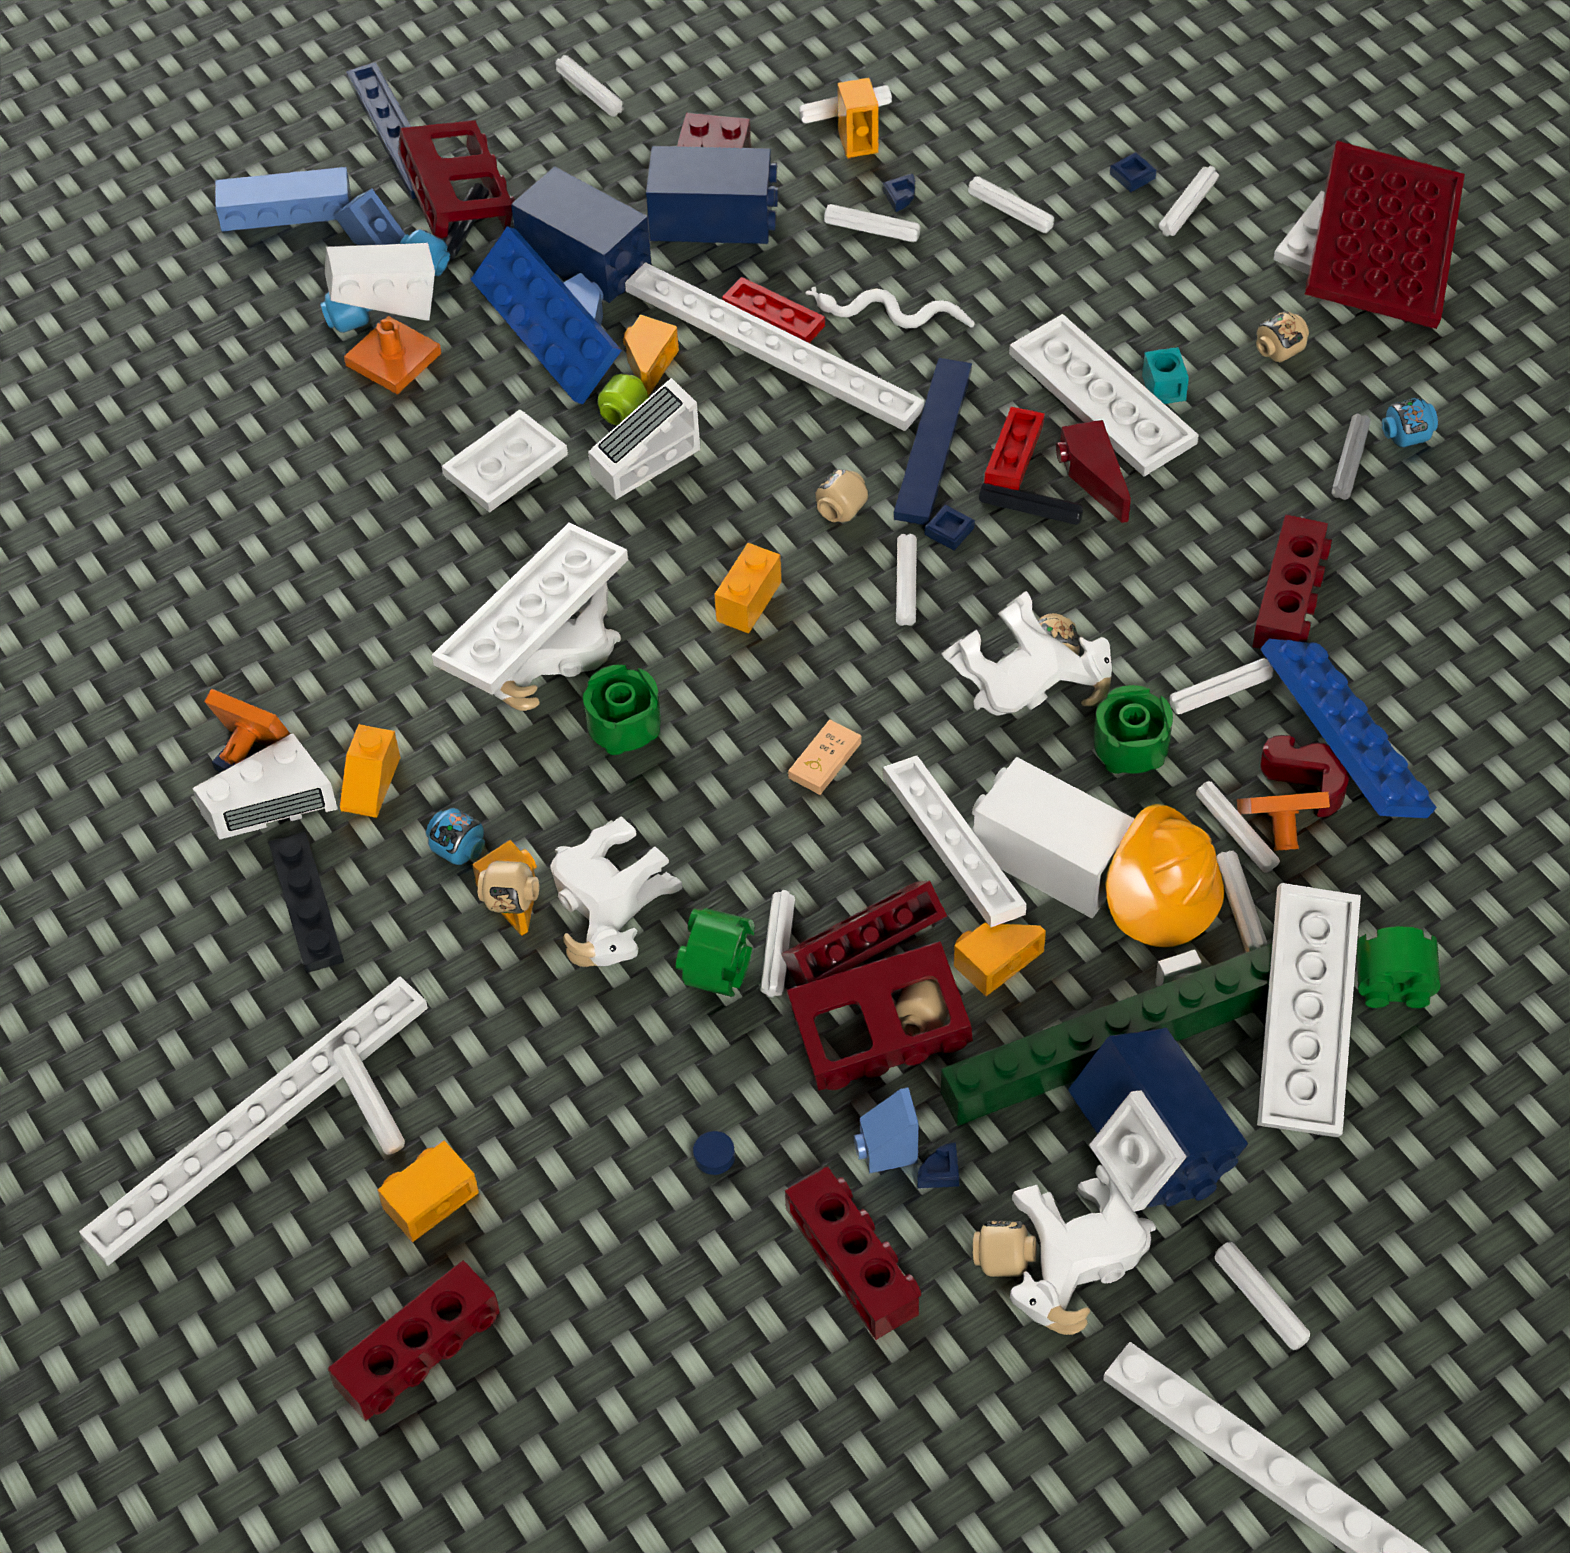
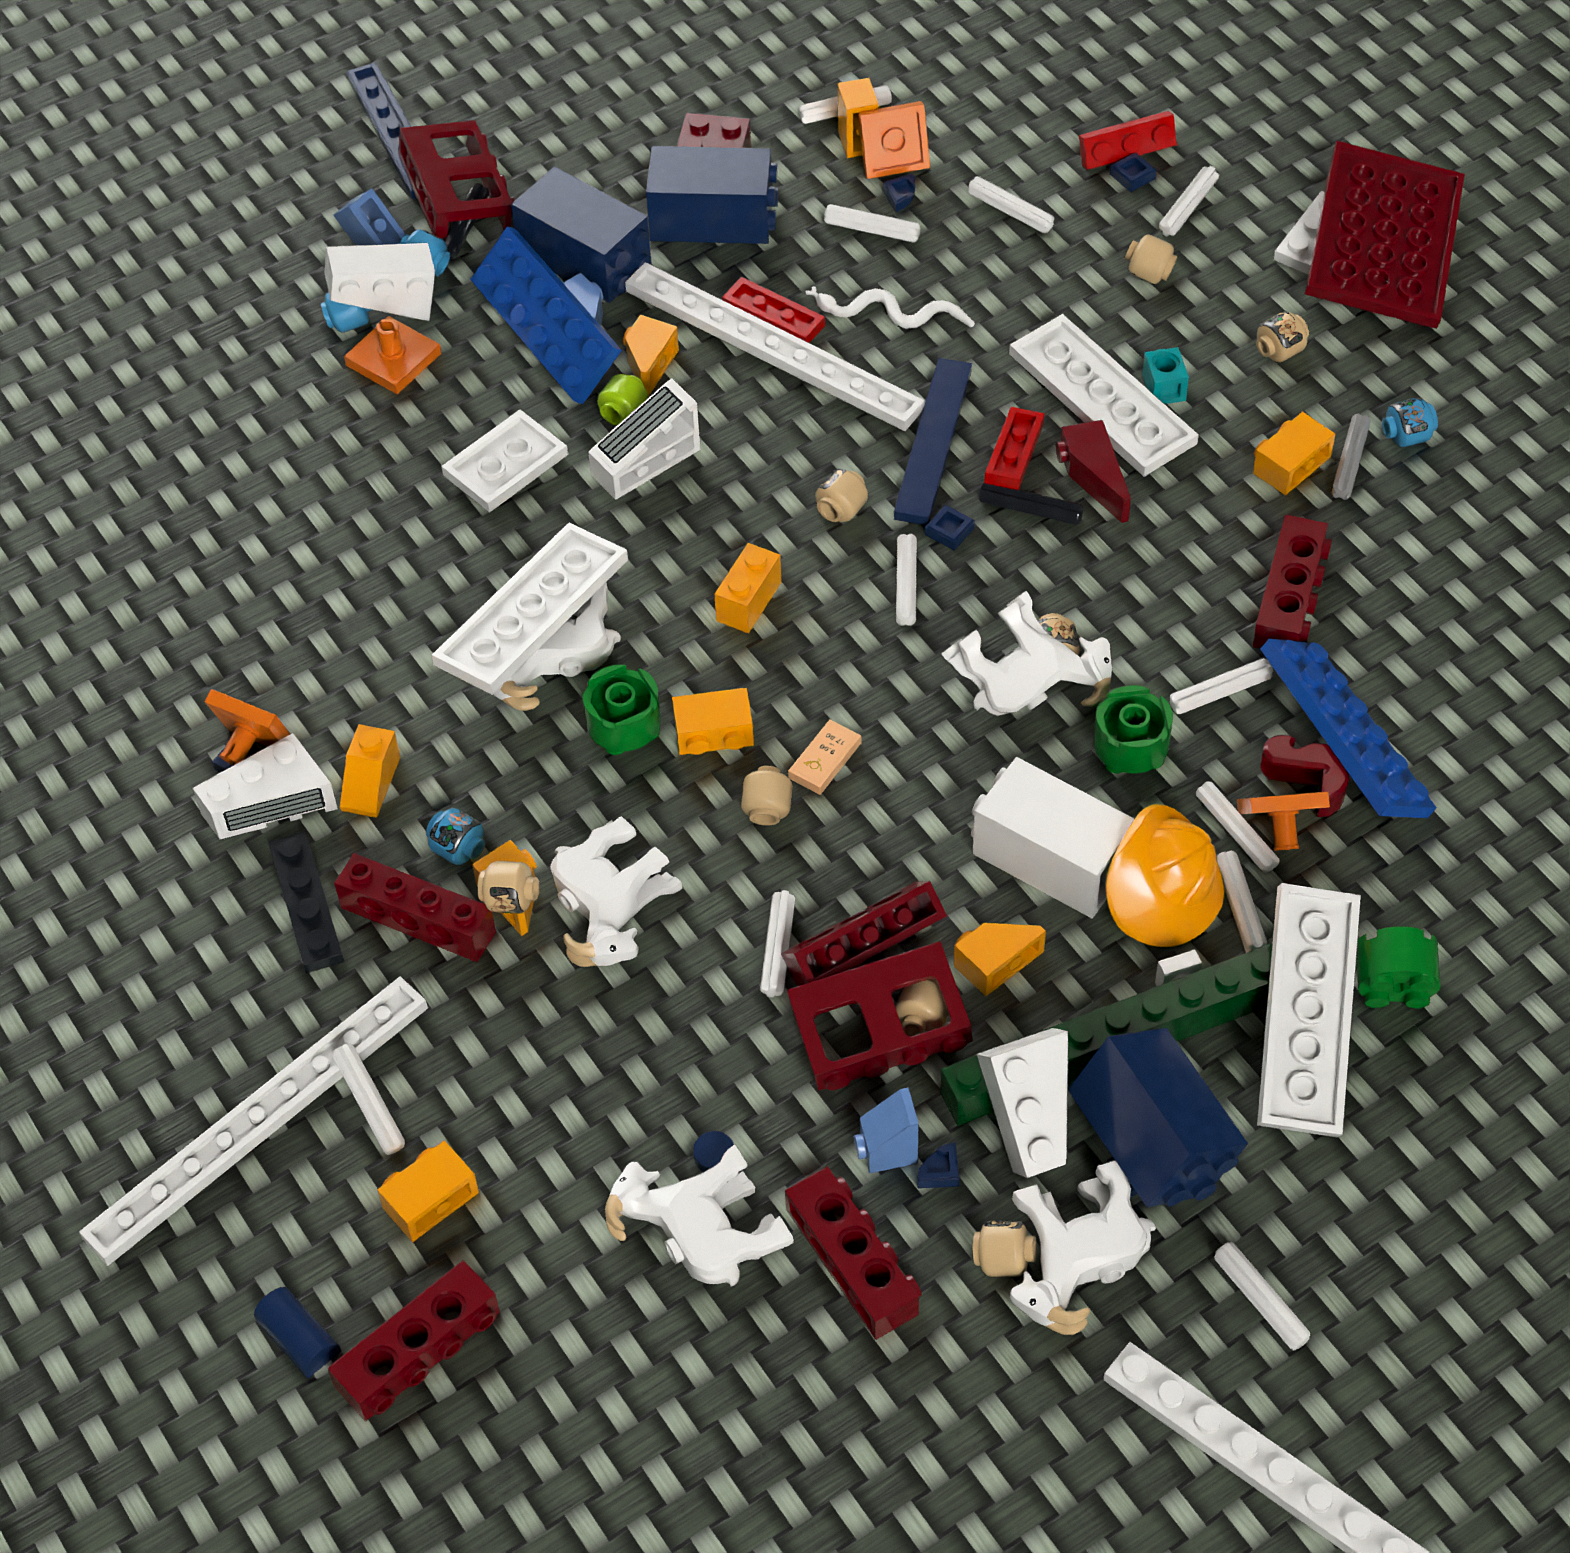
(281, 198): medium blue brick -> none
(295, 1331): none -> dark blue brick
(415, 907): none -> dark red brick
(589, 85): white axle -> none
(694, 1218): none -> white animal
(713, 721): none -> light orange brick
(715, 951): green brick -> none
(766, 795): none -> tan head
(894, 140): none -> orange tile
(954, 841): white plate -> none
(1030, 1099): none -> white wedge
(1124, 139): none -> red plate
(1137, 1150): white tile -> none
(1151, 259): none -> tan head
(1293, 453): none -> light orange brick

